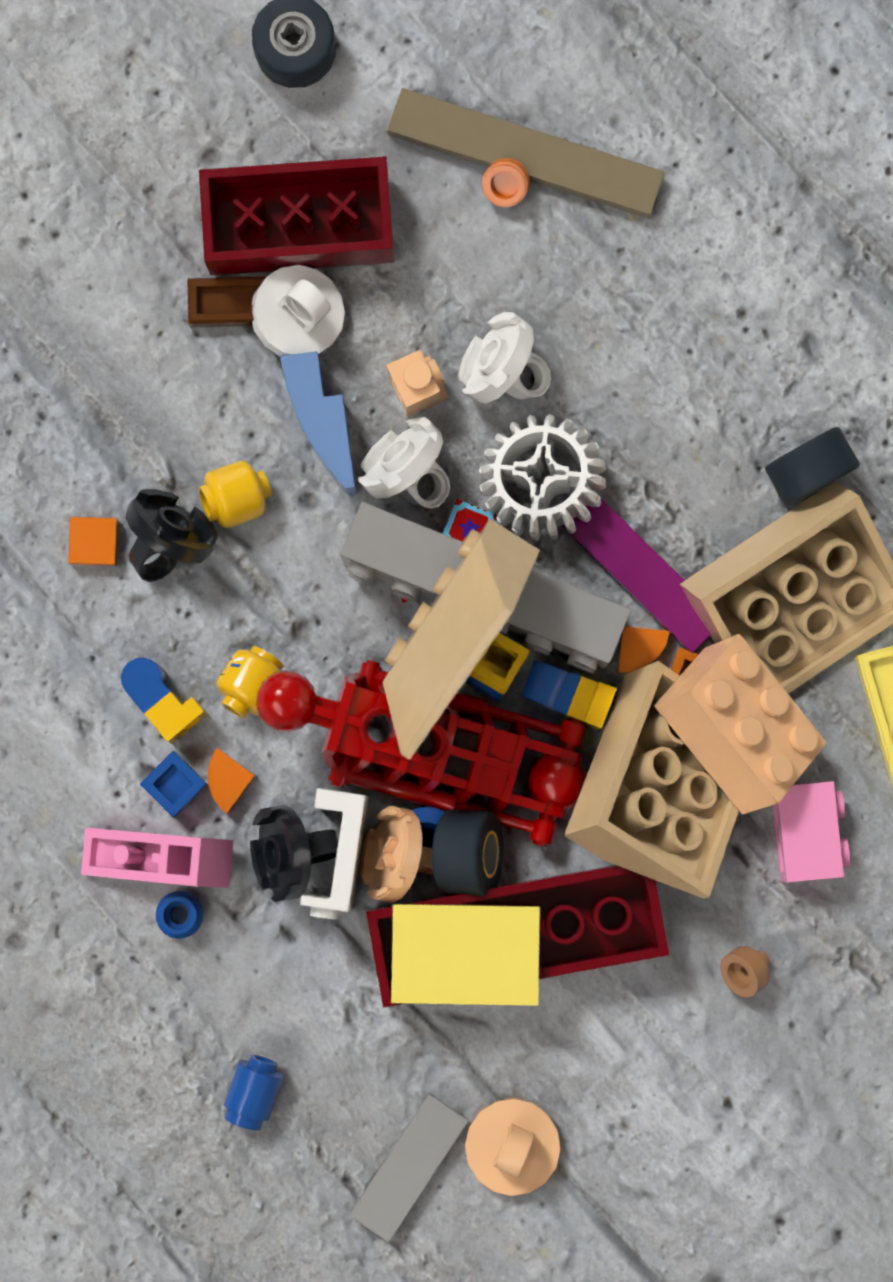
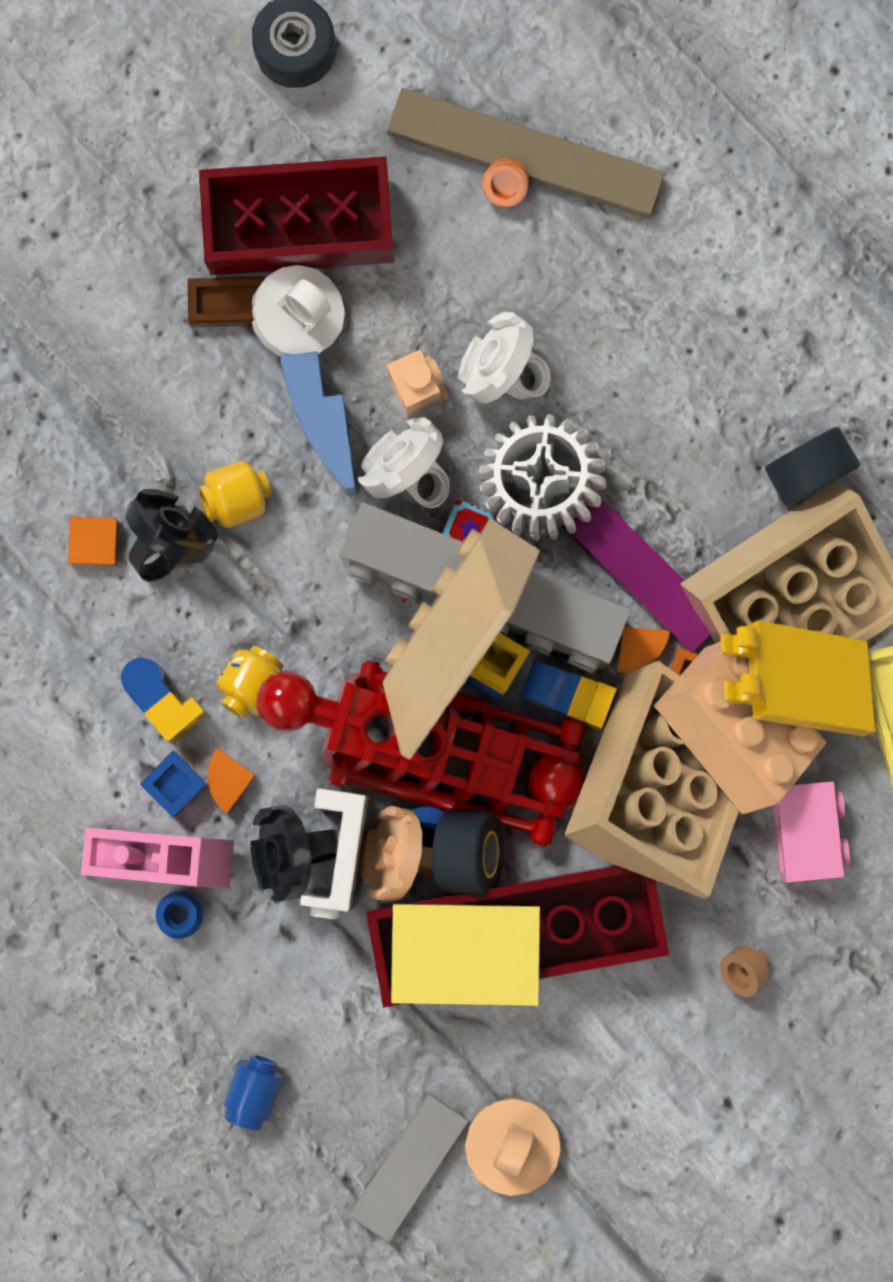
(802, 678): none -> yellow tile

